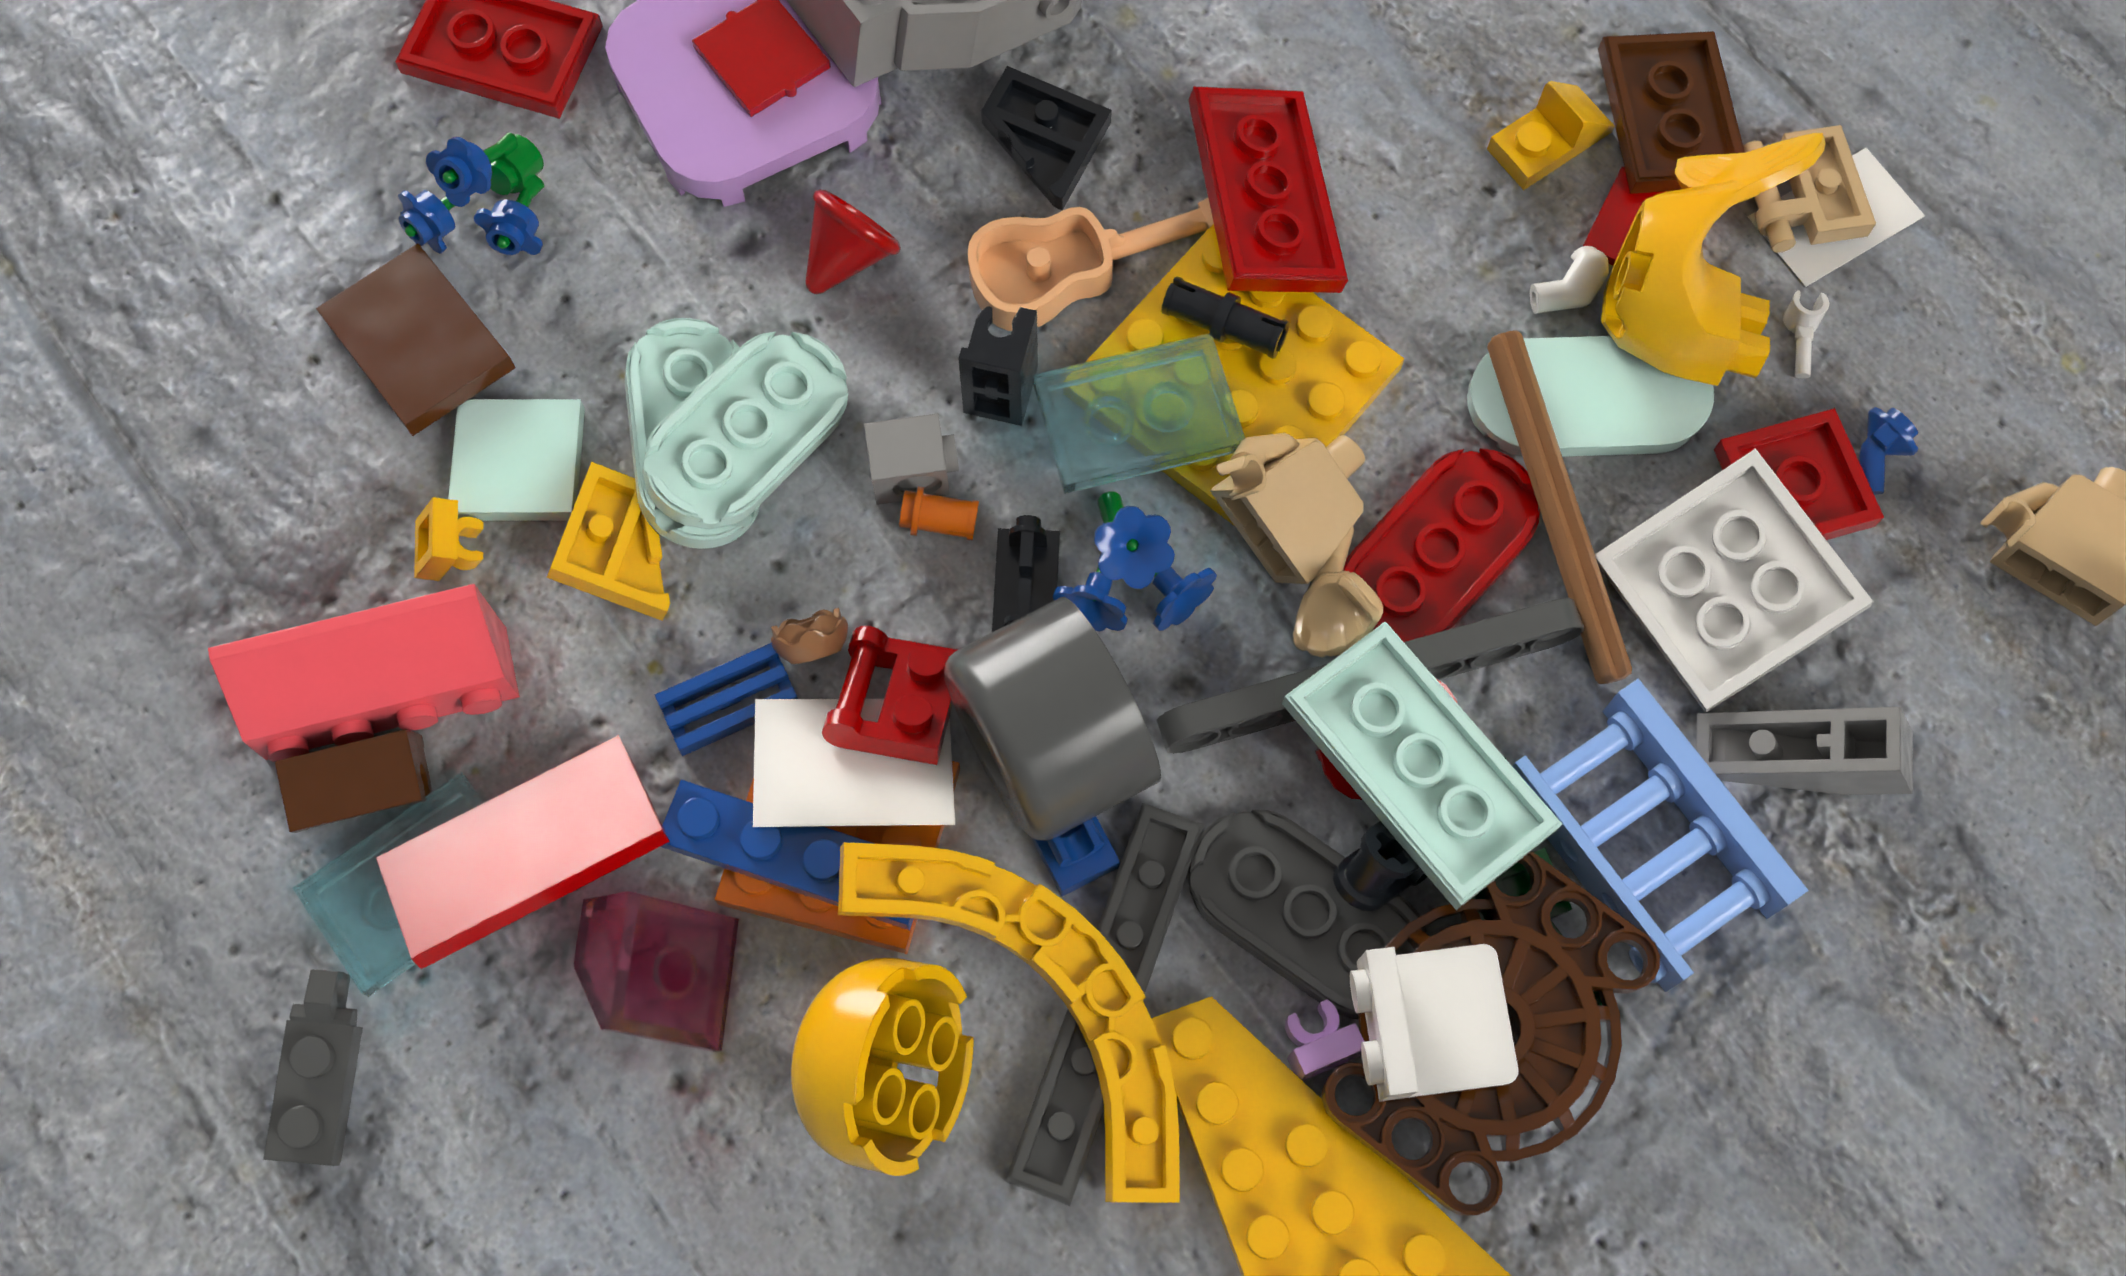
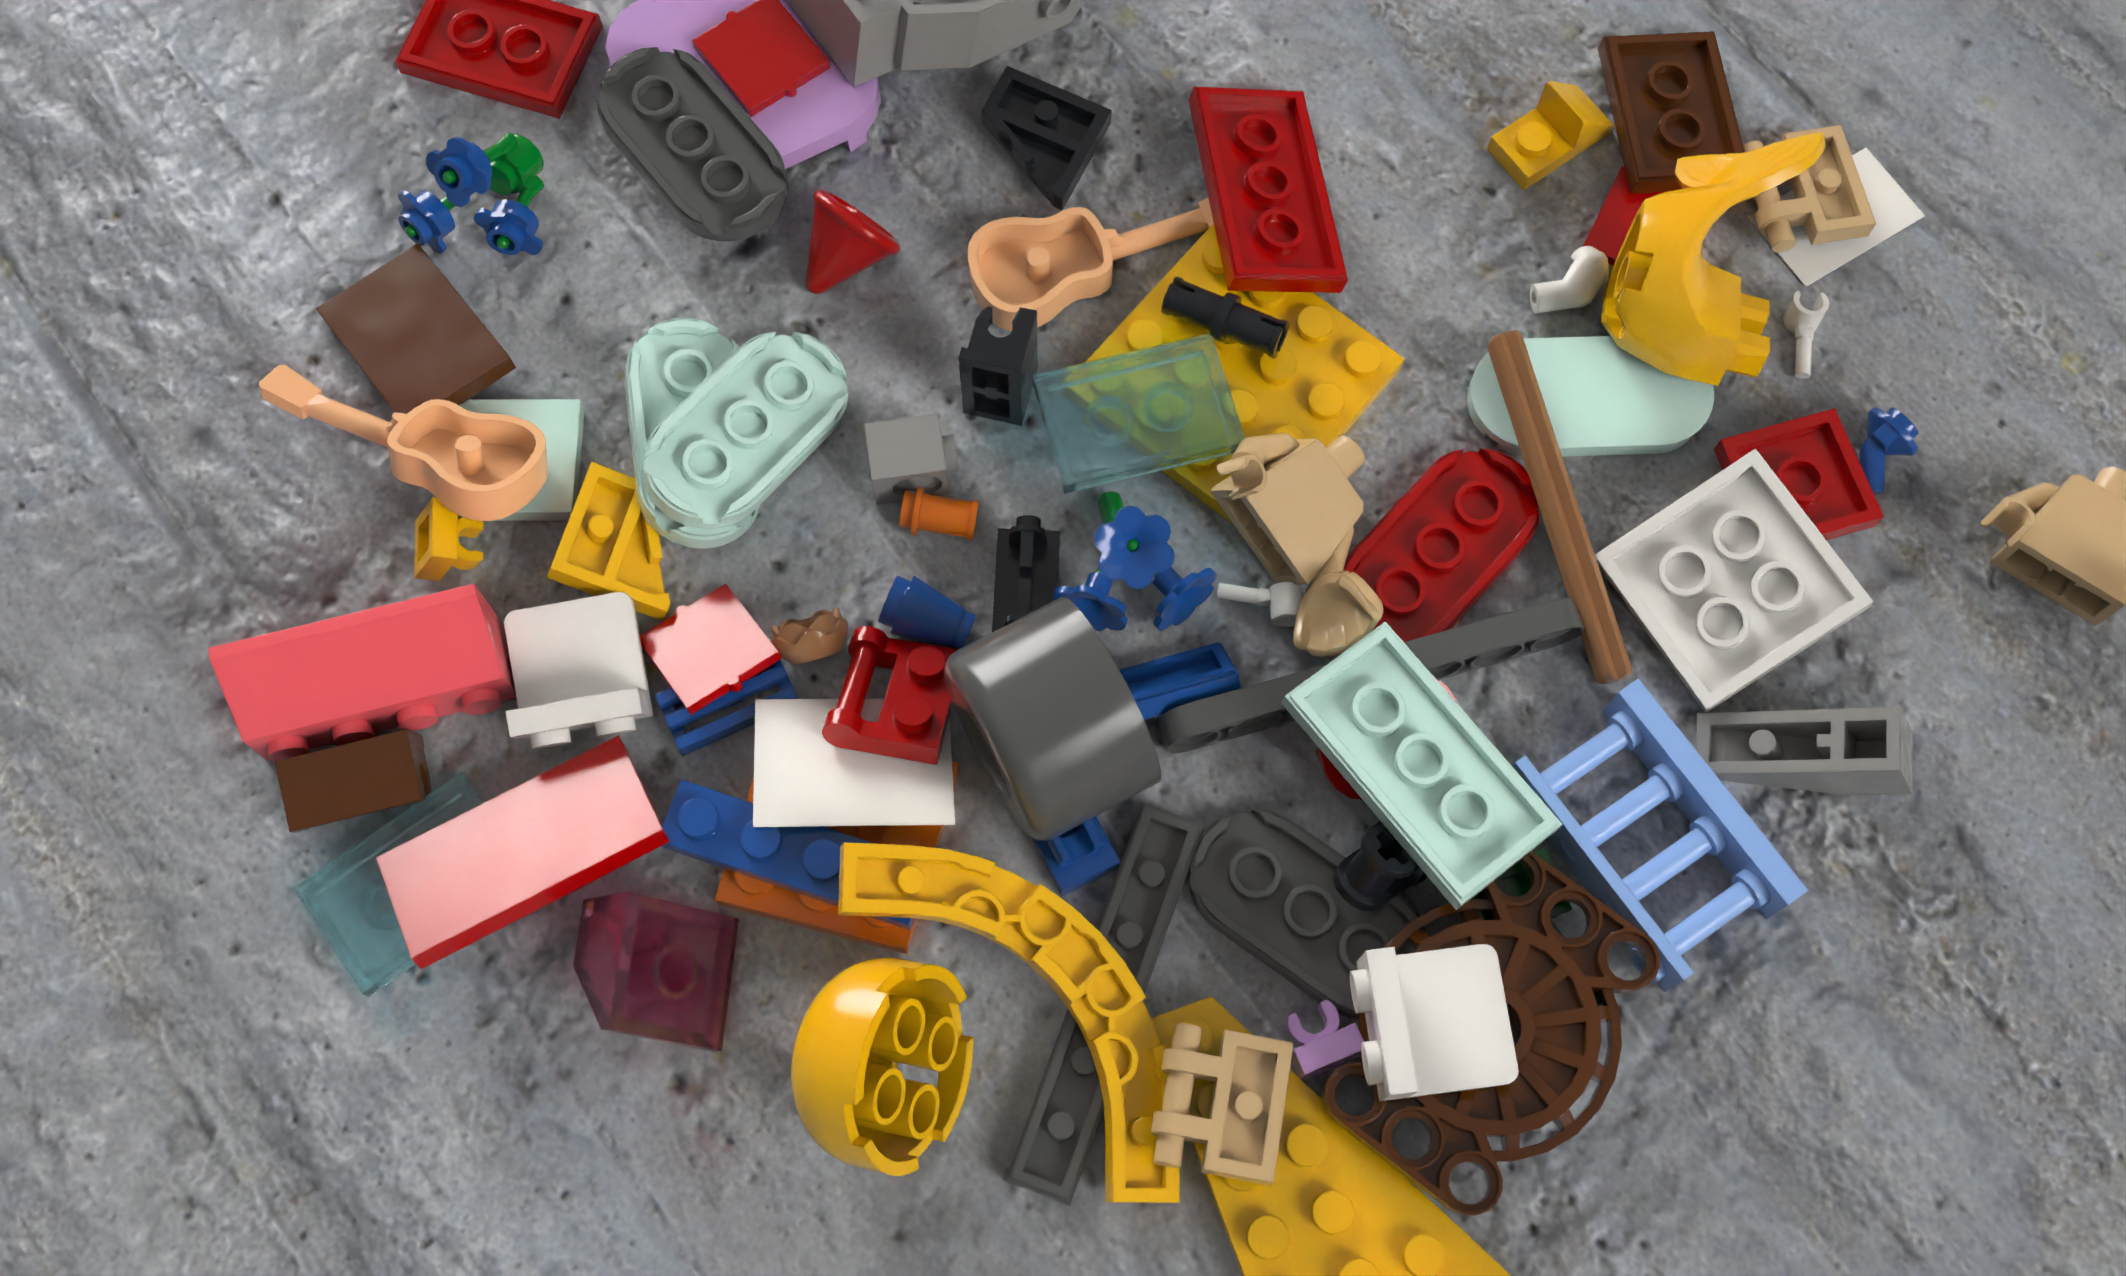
(315, 1075): dark grey hinge -> none
(466, 459): none -> light nougat piece
(576, 669): none -> white bracket
(692, 144): none -> dark grey tile
(709, 648): none -> piece
(925, 614): none -> blue cone
(1181, 679): none -> blue tile
(1244, 1108): none -> tan plate
(1282, 598): none -> white hand

